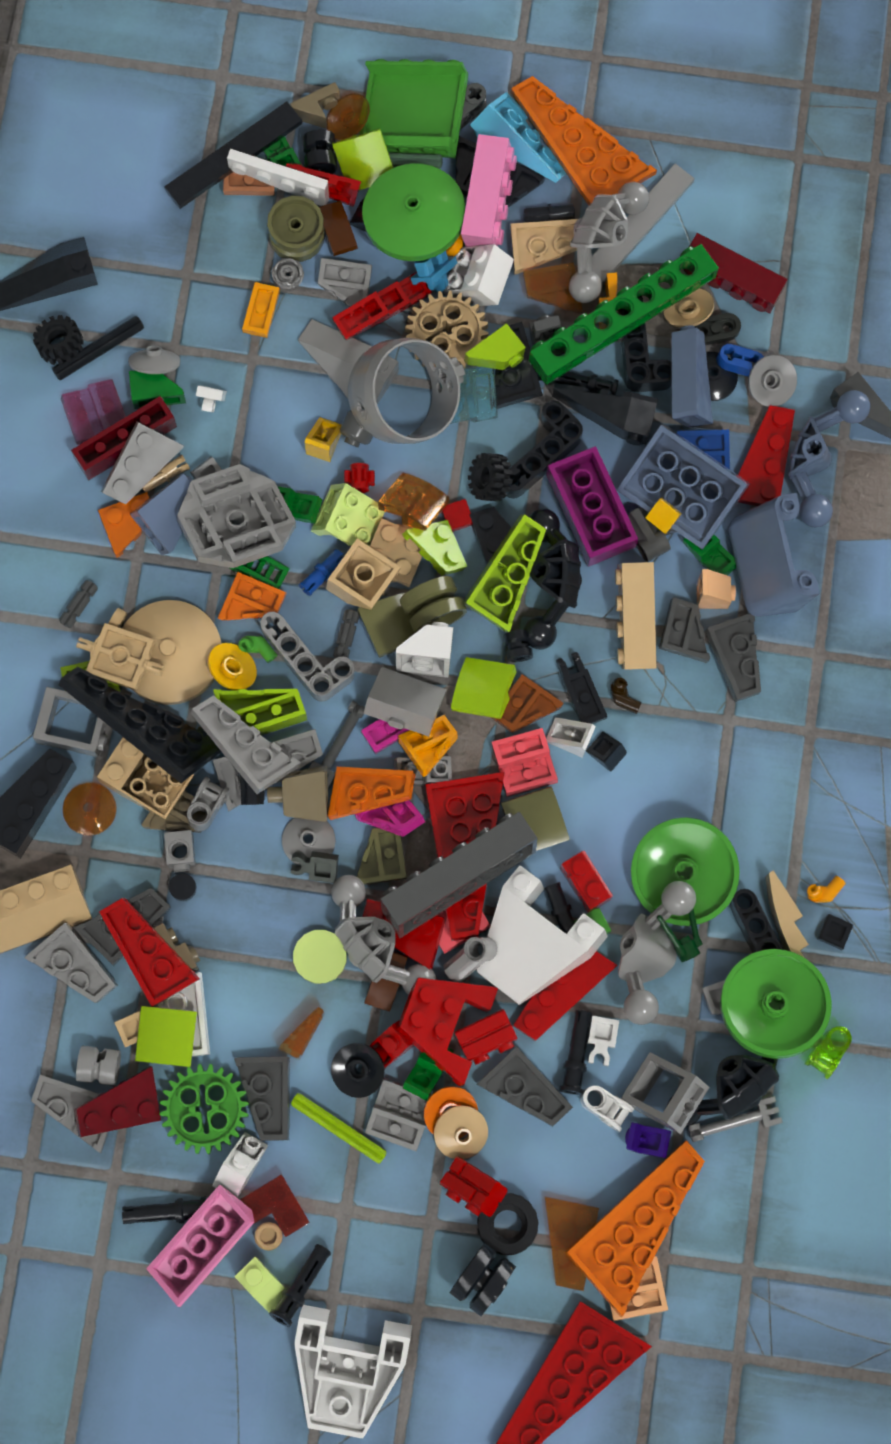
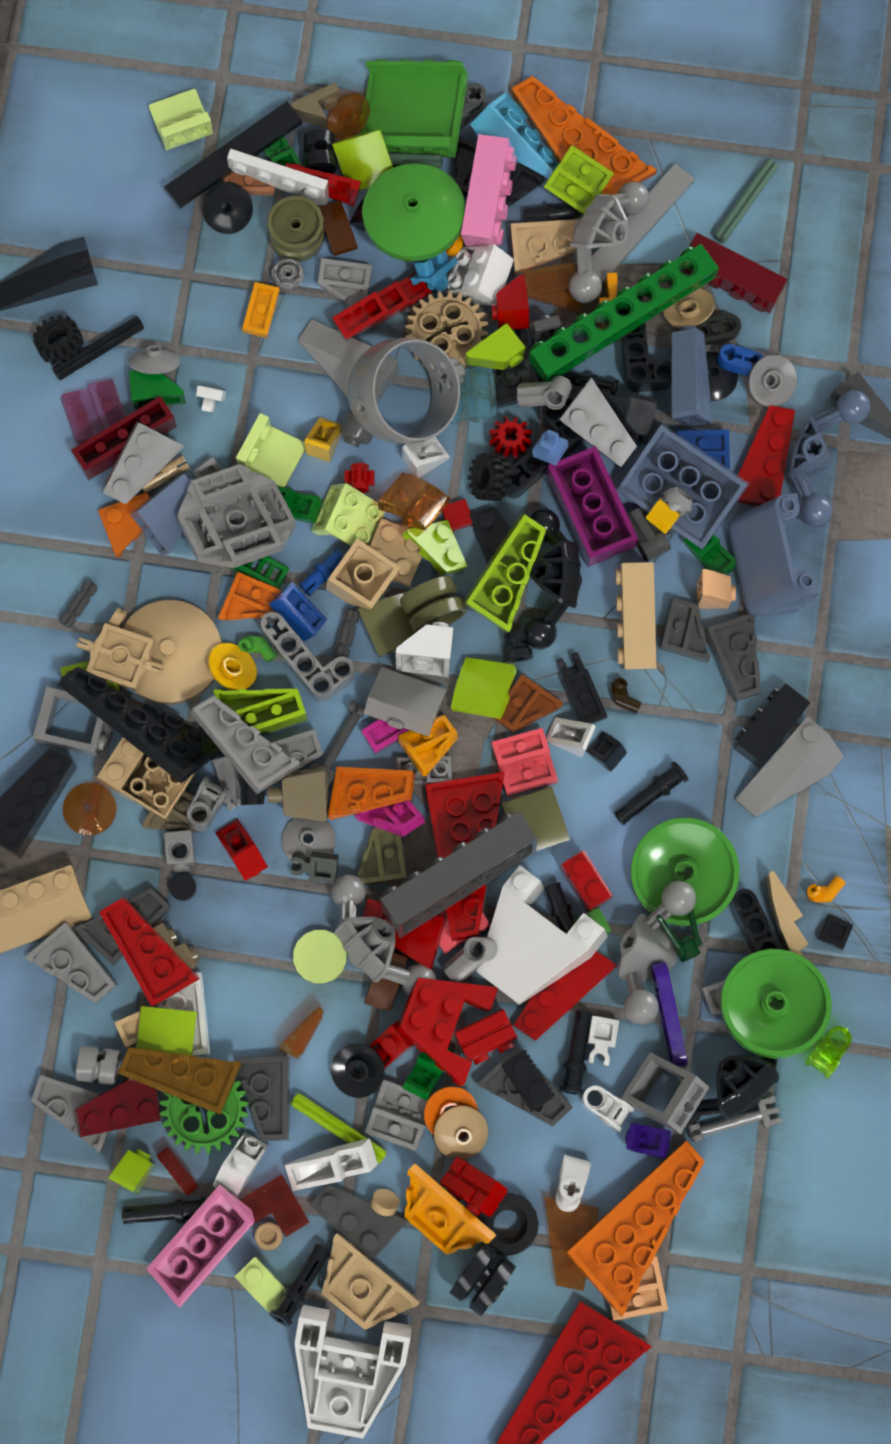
(133, 1170): none -> lime slope
(177, 1170): none -> clear red beam
(181, 119): none -> yellowish green bracket
(189, 1078): none -> pearl gold wing
(240, 212): none -> black dish
(241, 849): none -> red slope
(270, 452): none -> yellowish green bracket
(298, 612): none -> blue slope
(331, 1165): none -> white slope
(357, 1220): none -> dark grey wing
(362, 1287): none -> tan wing
(384, 1202): none -> tan tile
(424, 456): none -> white slope
(441, 1215): none -> light orange wing
(510, 428): none -> red gear
(512, 305): none -> red slope
(528, 1080): none -> black brick
(544, 393): none -> light grey piece
(550, 447): none -> medium blue tile
(572, 1180): none -> white piece
(578, 179): none -> lime slope
(598, 424): none -> light grey wing
(659, 787): none -> black pin
(669, 1014): none -> dark purple beam
(678, 500): none -> light grey plate
(745, 201): none -> sand green axle
(770, 724): none -> black brick
(796, 765): none -> light grey wedge

